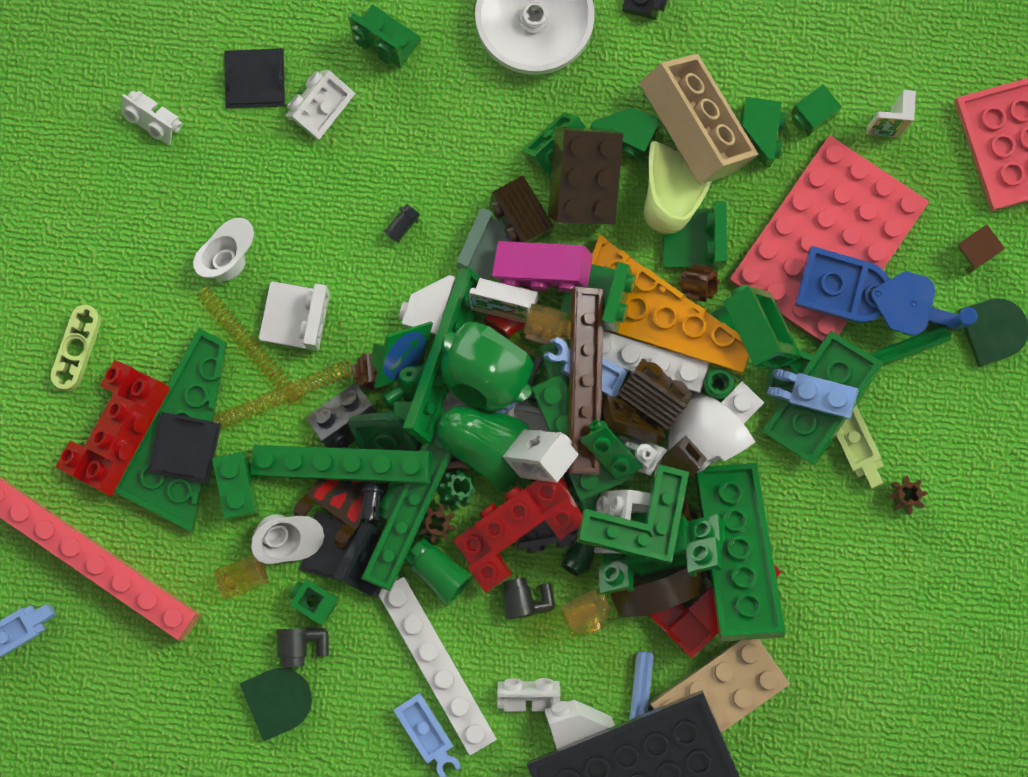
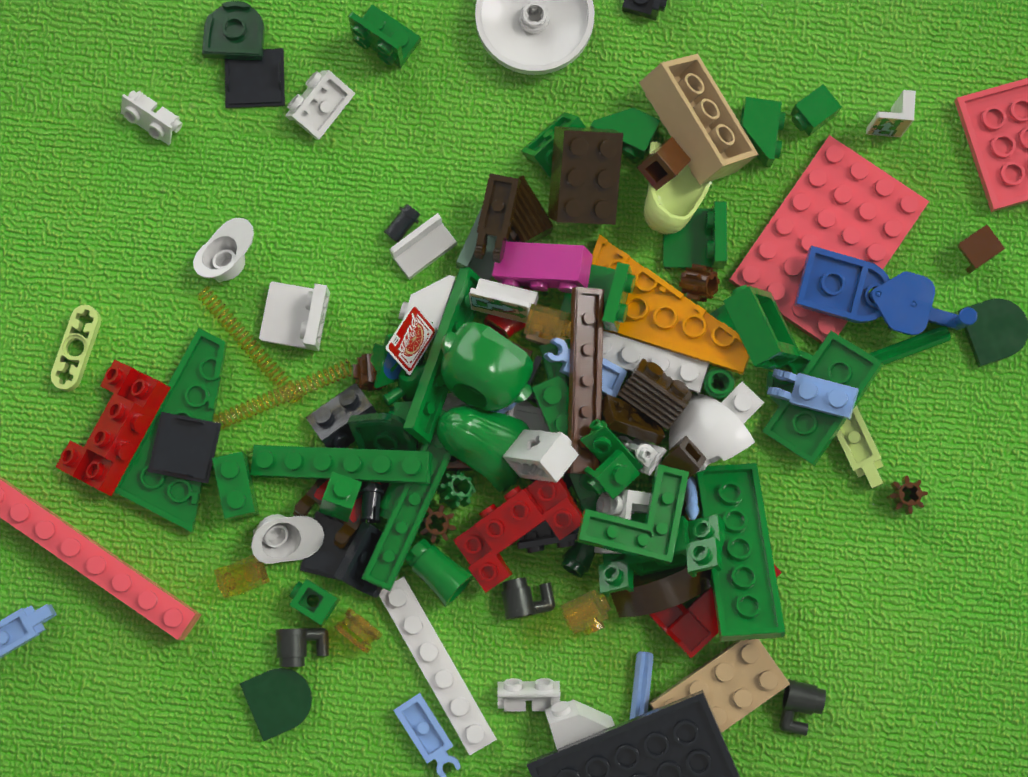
(234, 33): none -> dark green tile
(340, 496): none -> green brick
(359, 627): none -> clear yellow wheel
(411, 339): none -> sticker
(422, 246): none -> white panel
(497, 214): none -> dark brown hinge
(612, 475): none -> green bracket
(664, 163): none -> reddish brown brick
(691, 499): none -> light blue piece
(803, 699): none -> pearl dark grey piece

